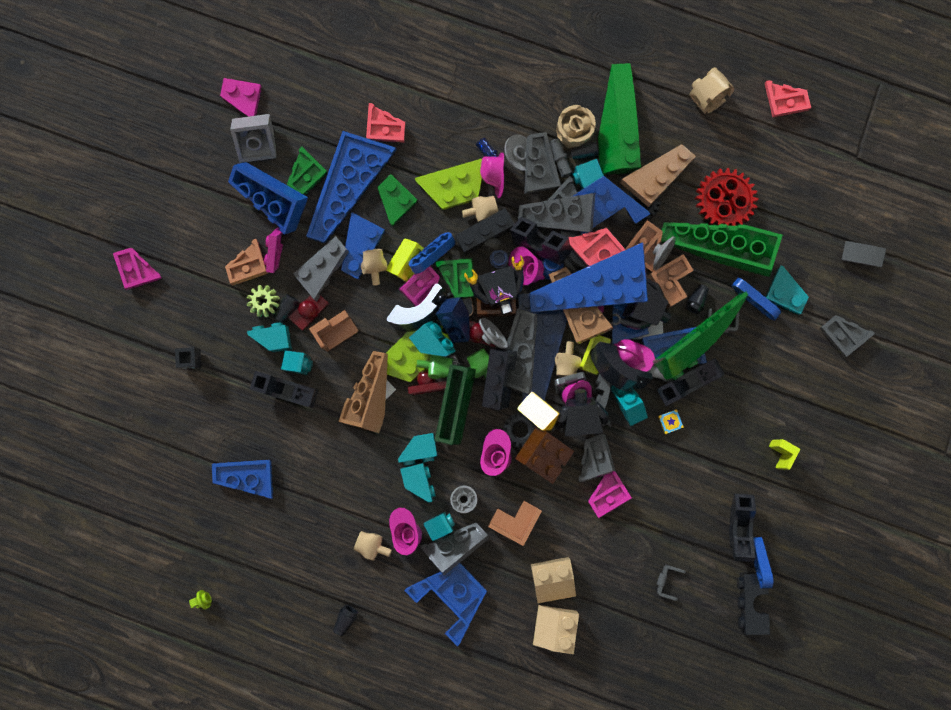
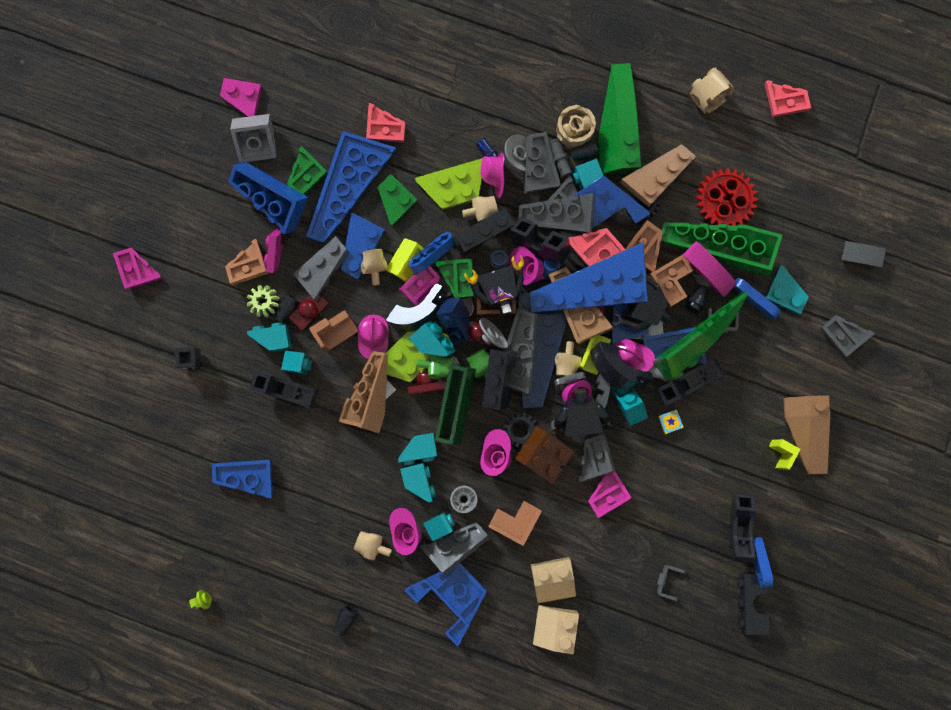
(372, 335): none -> dark pink piece
(538, 412): slope -> none
(662, 252): light grey dish -> none
(709, 269): none -> dark pink slope
(810, 429): none -> medium nougat wedge

